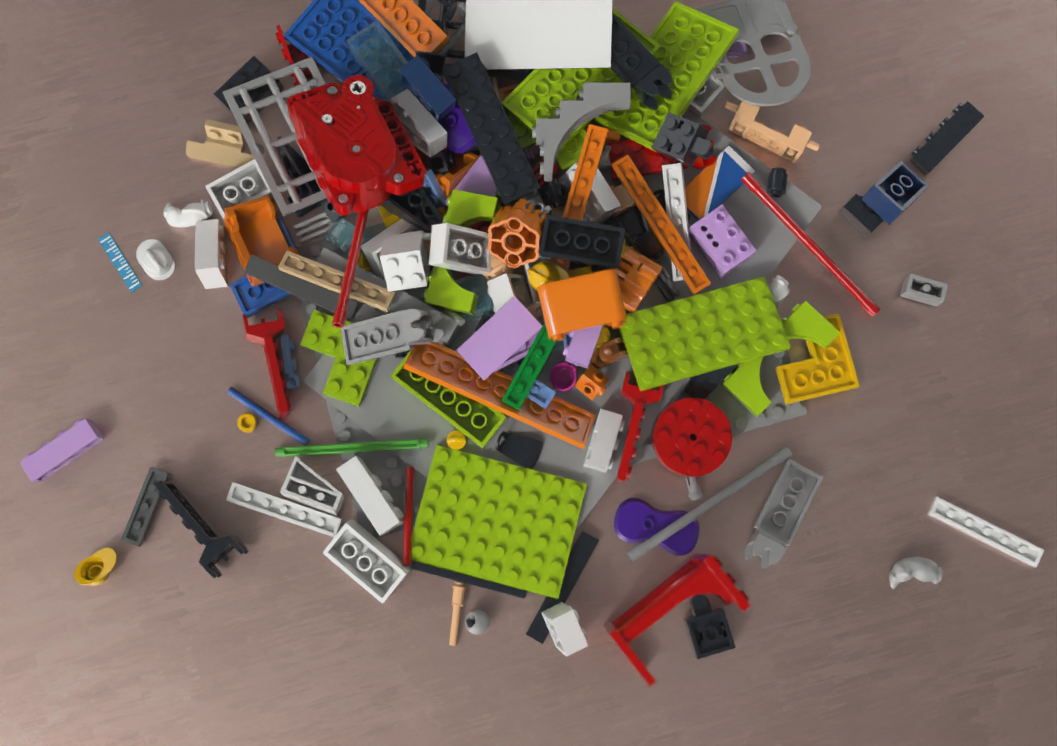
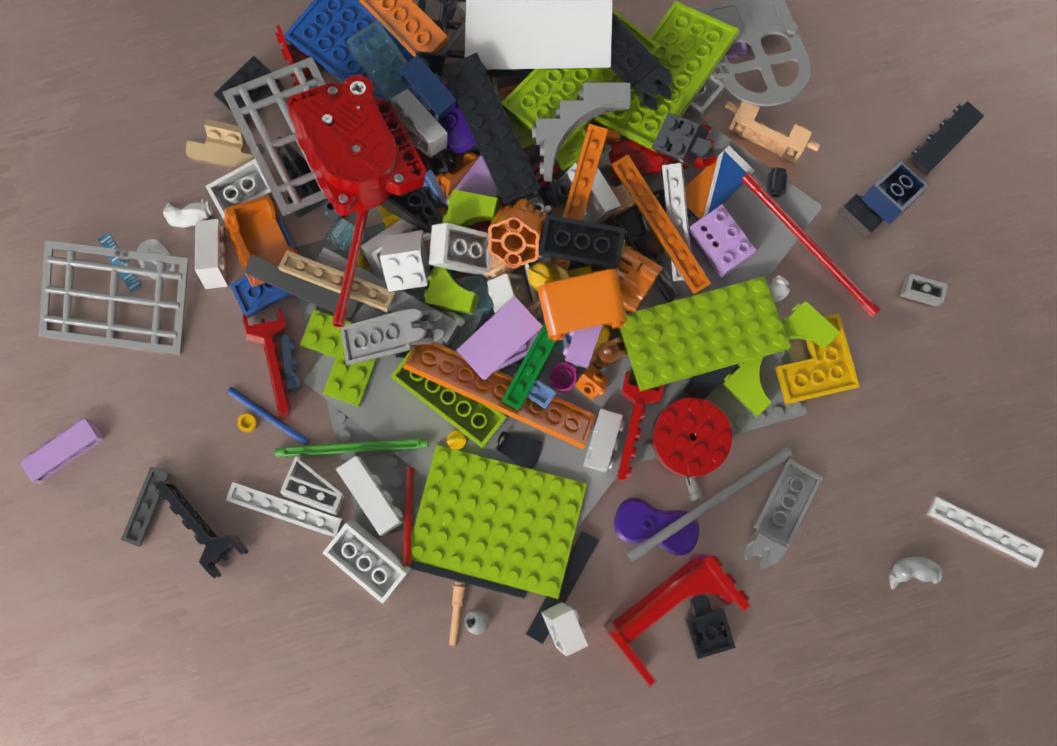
(95, 568): yellow piece -> none
(113, 297): none -> light grey door
(309, 222): white tile -> none

